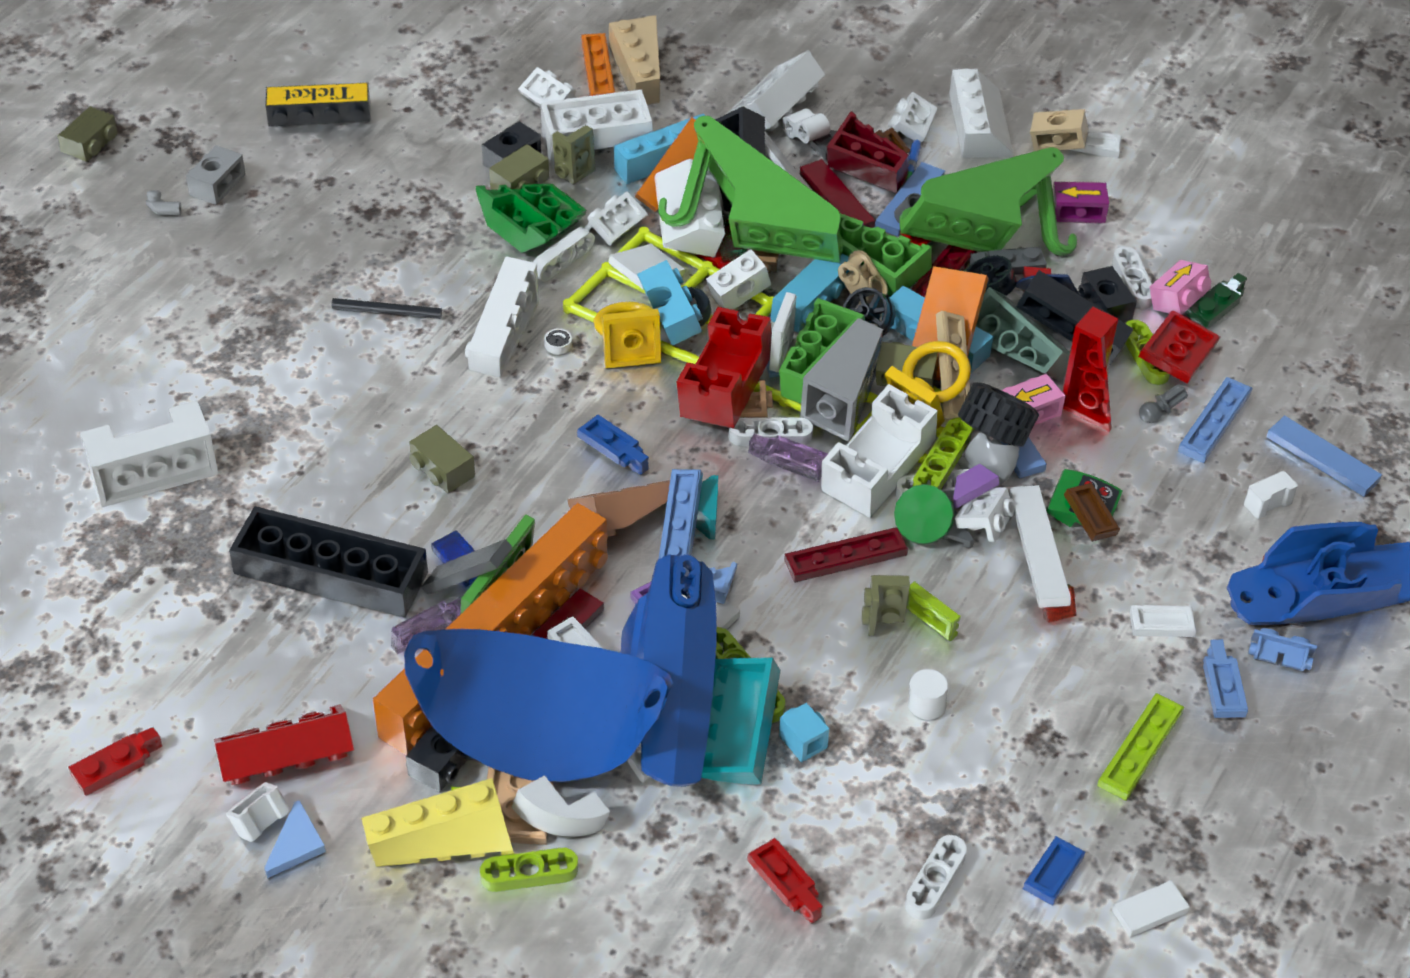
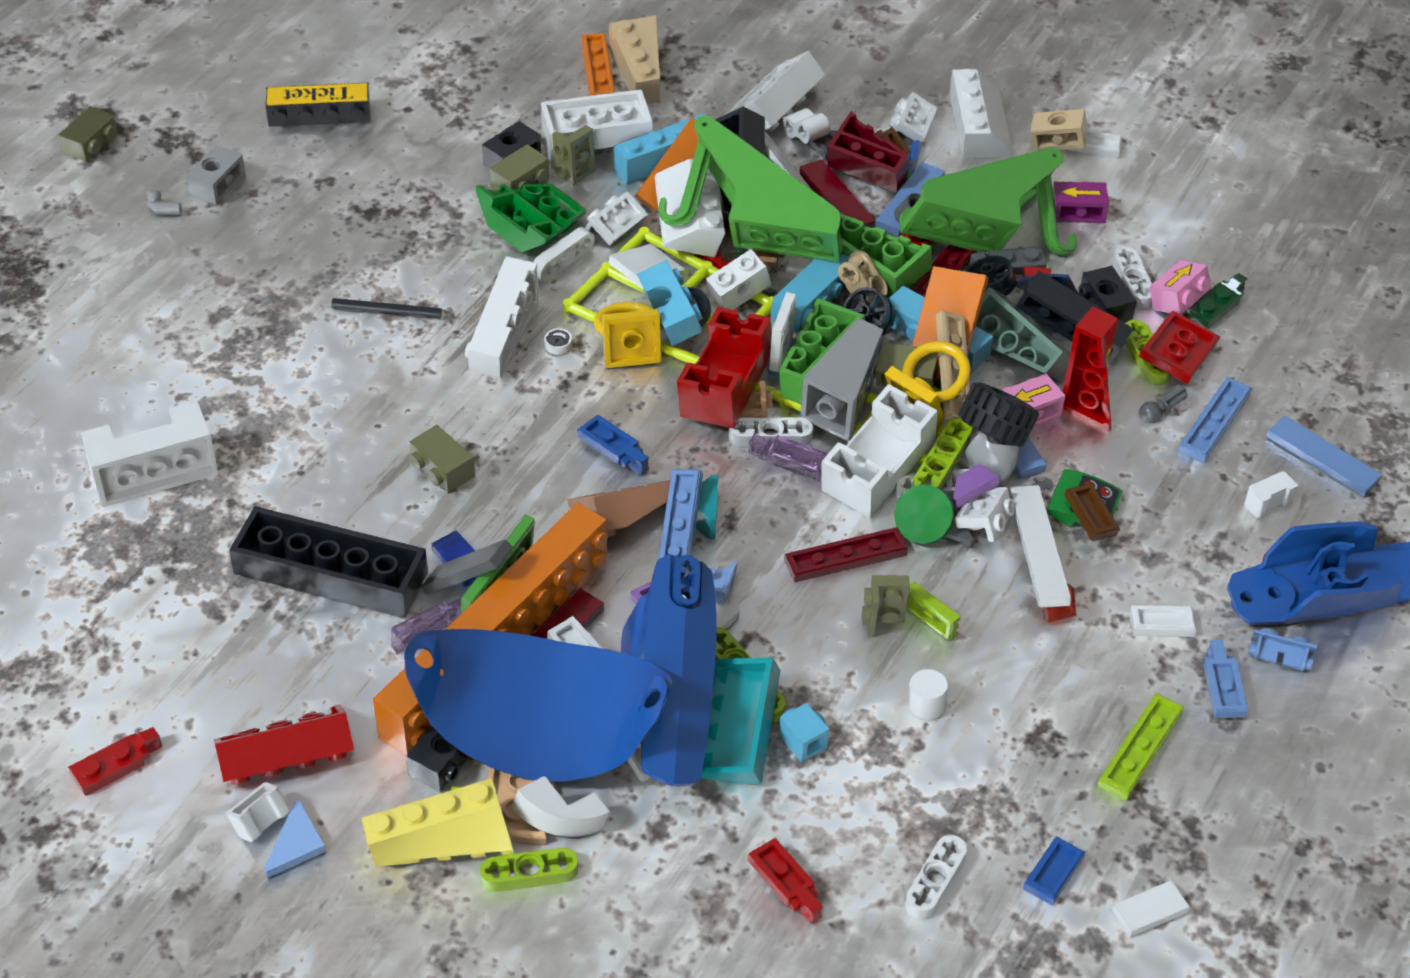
(545, 87): white bracket -> none

